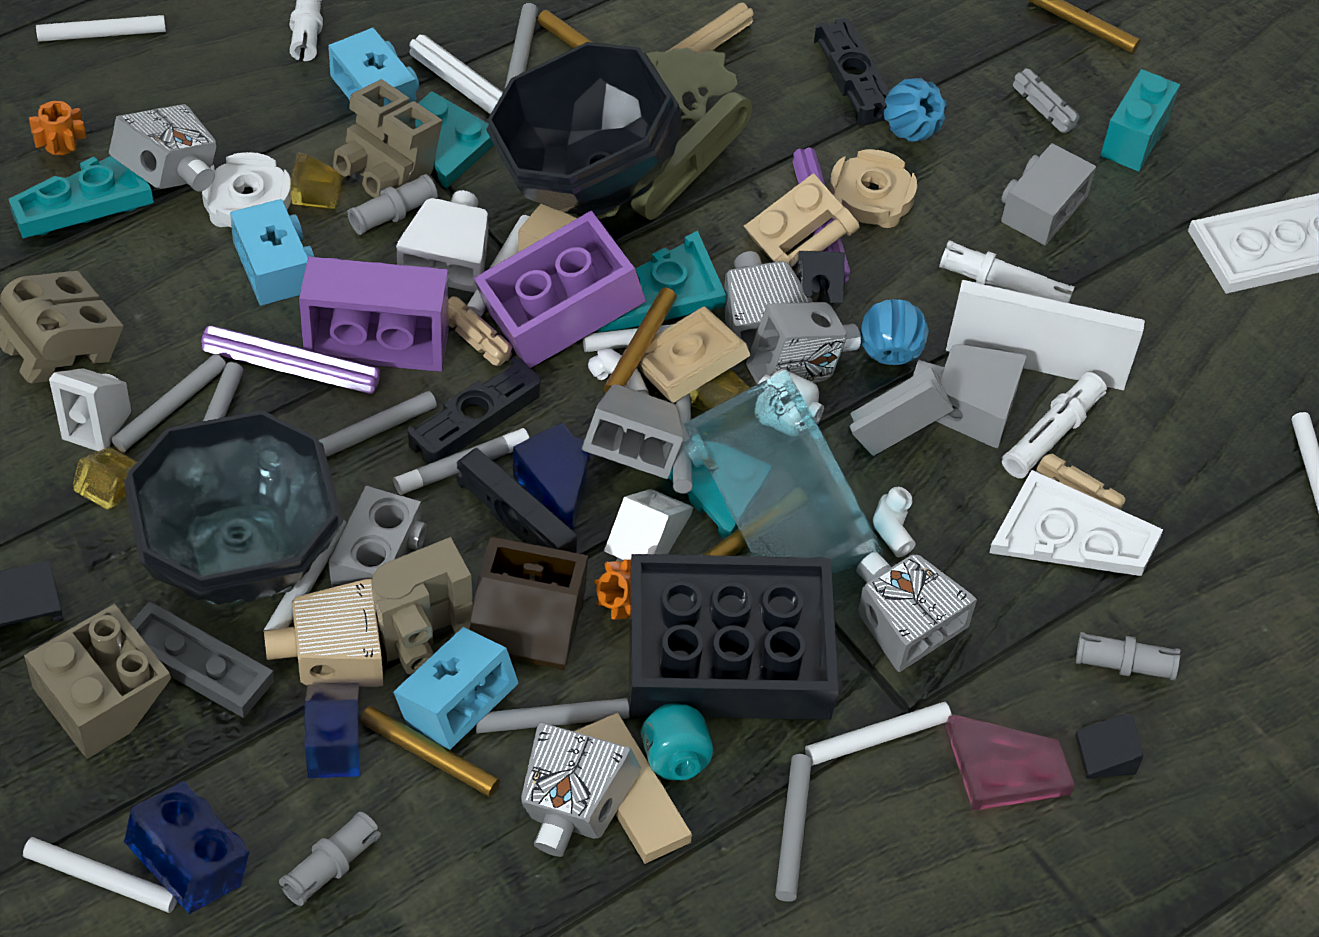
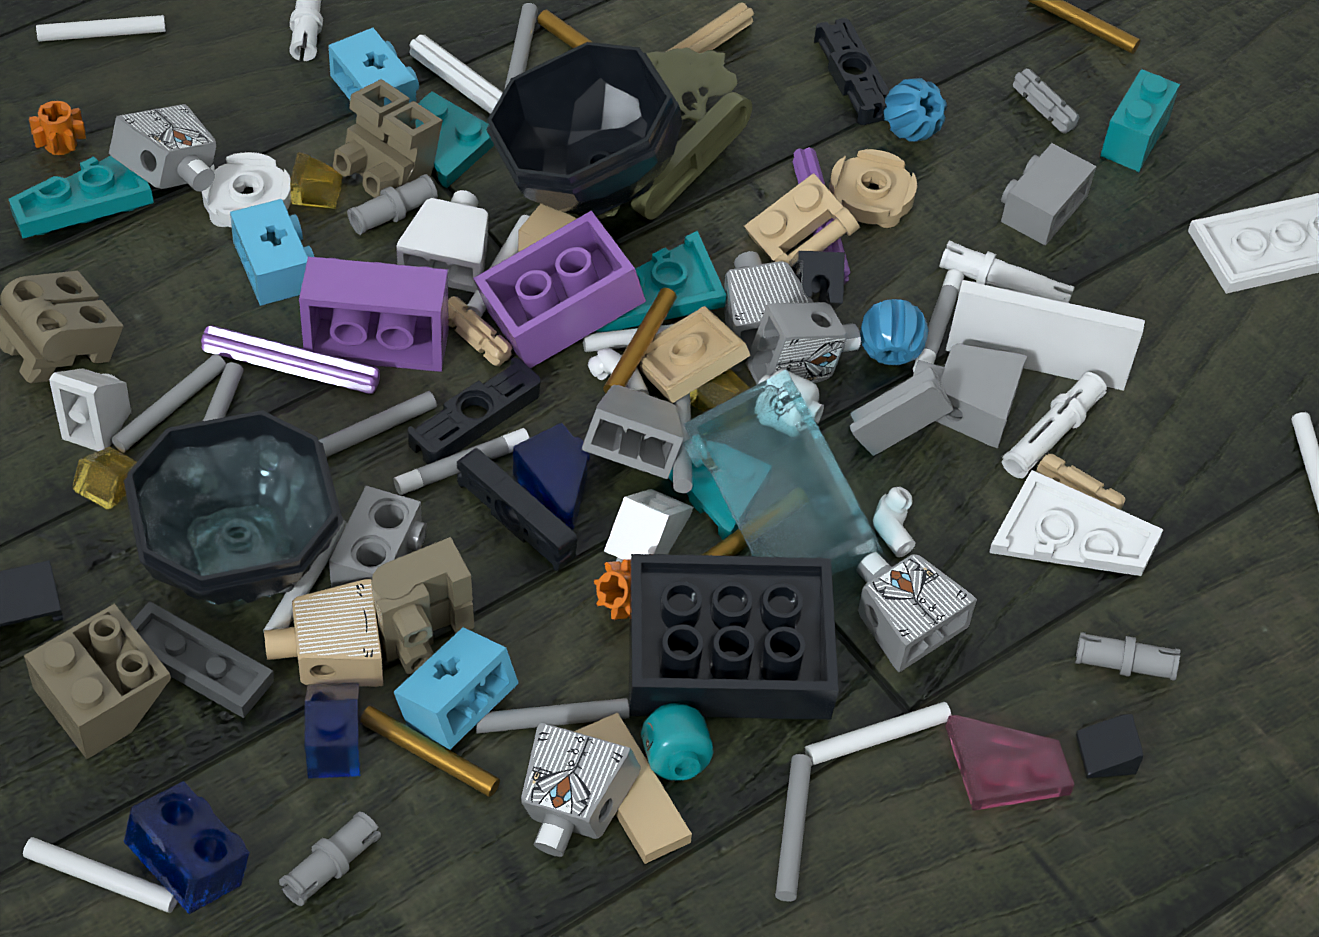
(530, 600): dark brown slope -> none
(941, 315): none -> light grey bar

